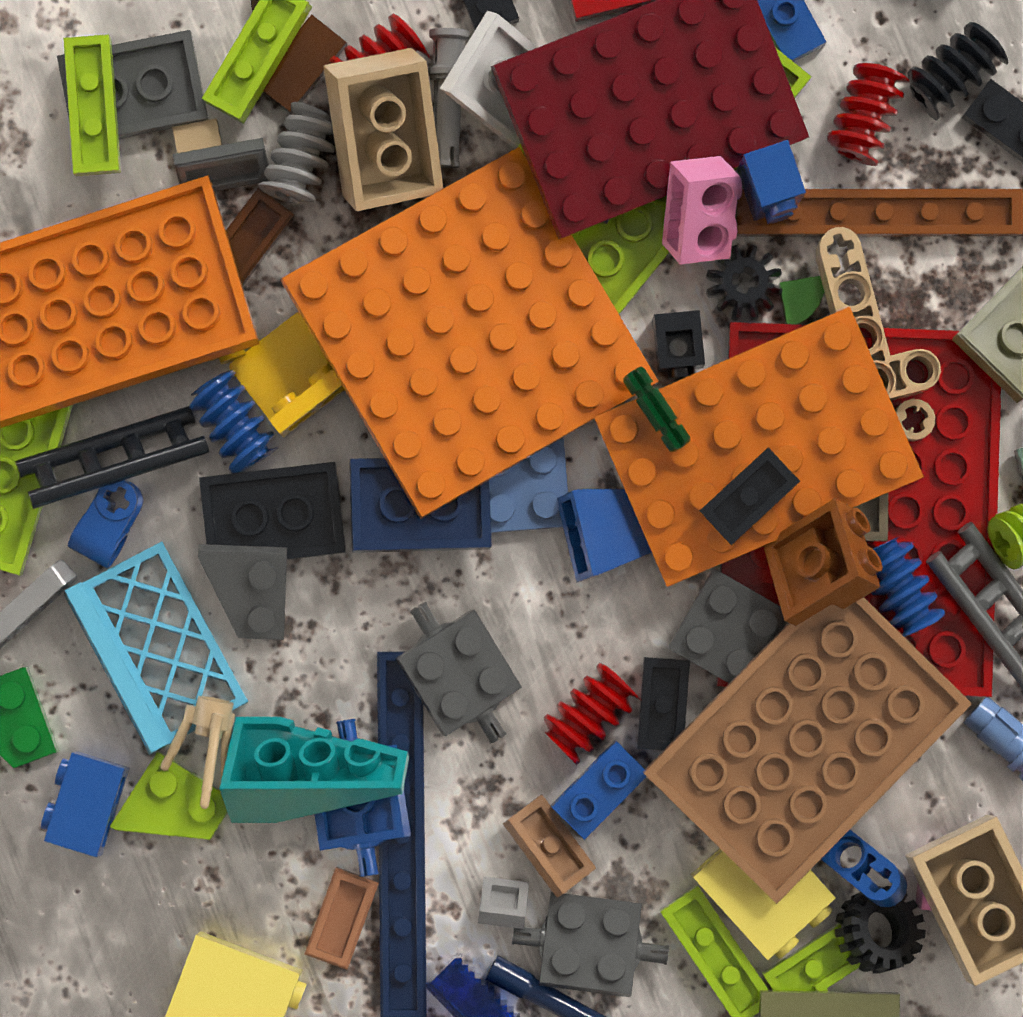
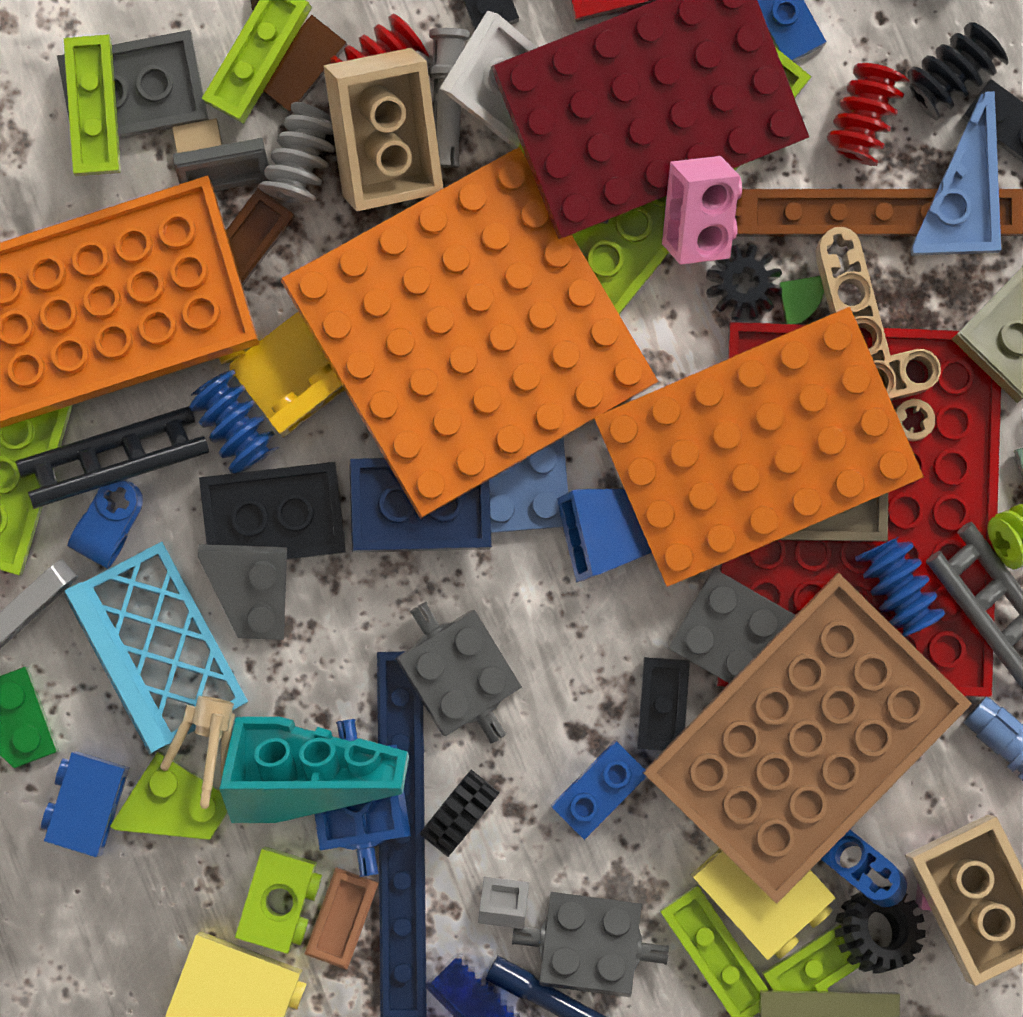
(262, 924): none -> lime brick
(459, 813): none -> black tyre
(549, 846): medium nougat plate -> none
(589, 712): red piece -> none
(656, 409): dark green axle -> none
(683, 327): black brick -> none
(749, 496): black plate -> none
(771, 182): blue brick -> none
(823, 562): dark orange plate -> none
(966, 205): none -> medium blue wing

